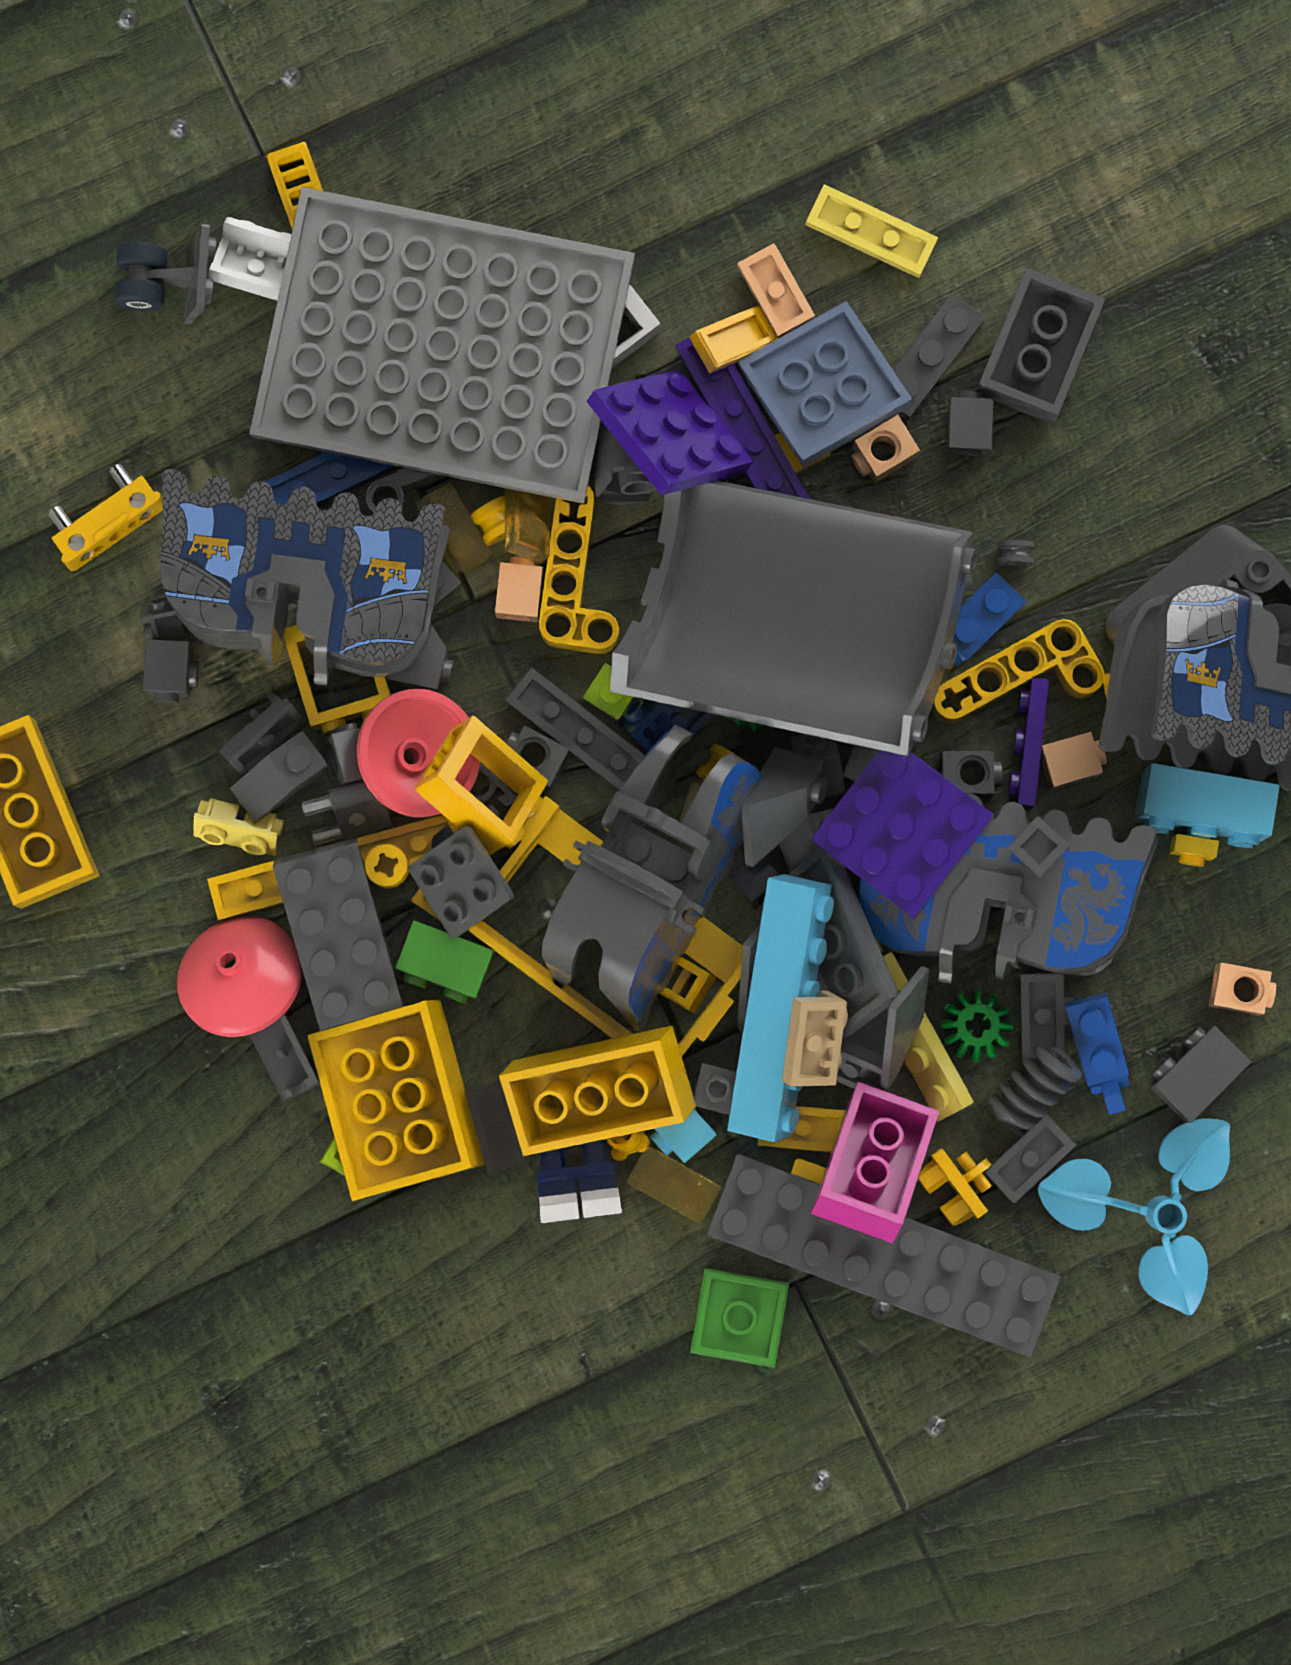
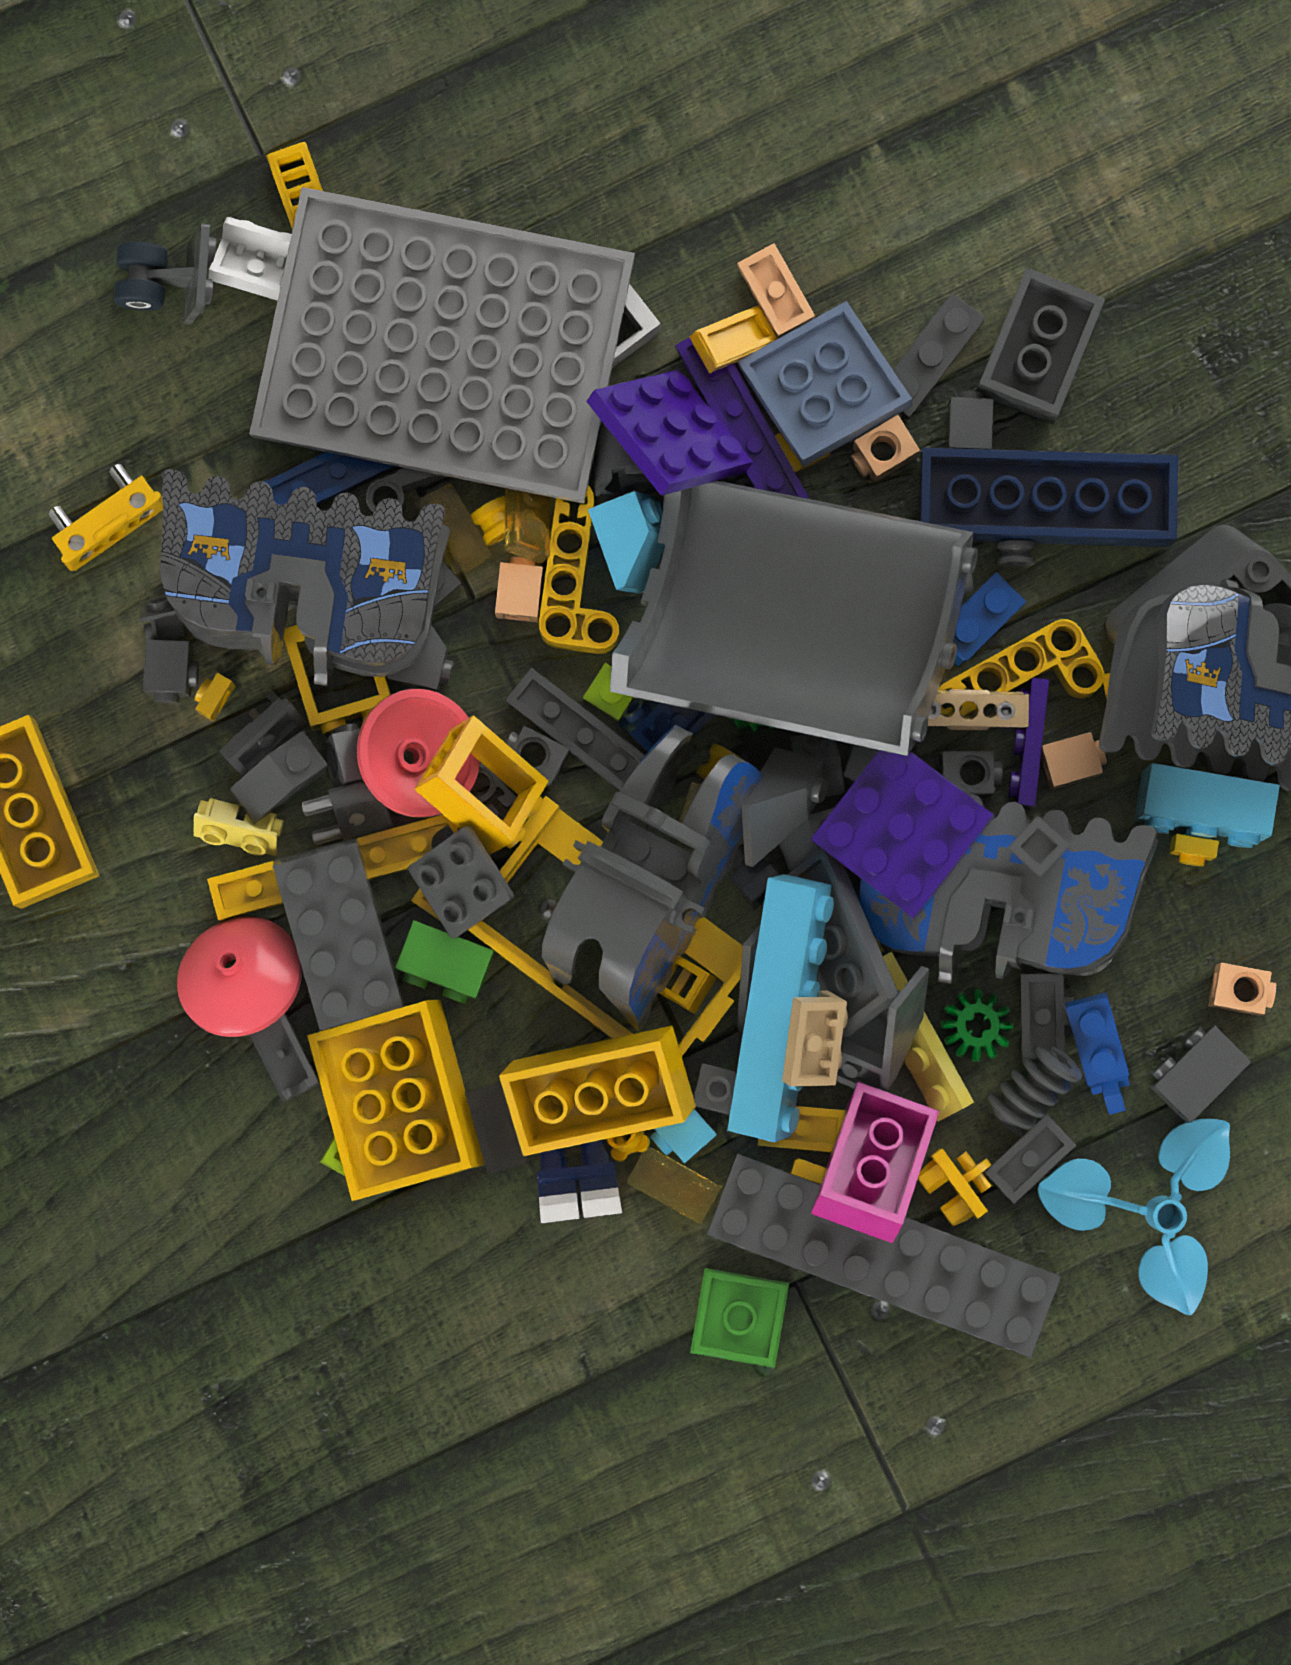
(213, 696): none -> yellow plate
(390, 872): yellow wheel -> none
(629, 538): none -> medium azure slope
(871, 231): light yellow plate -> none
(1010, 709): none -> tan piece
(1051, 496): none -> dark blue brick

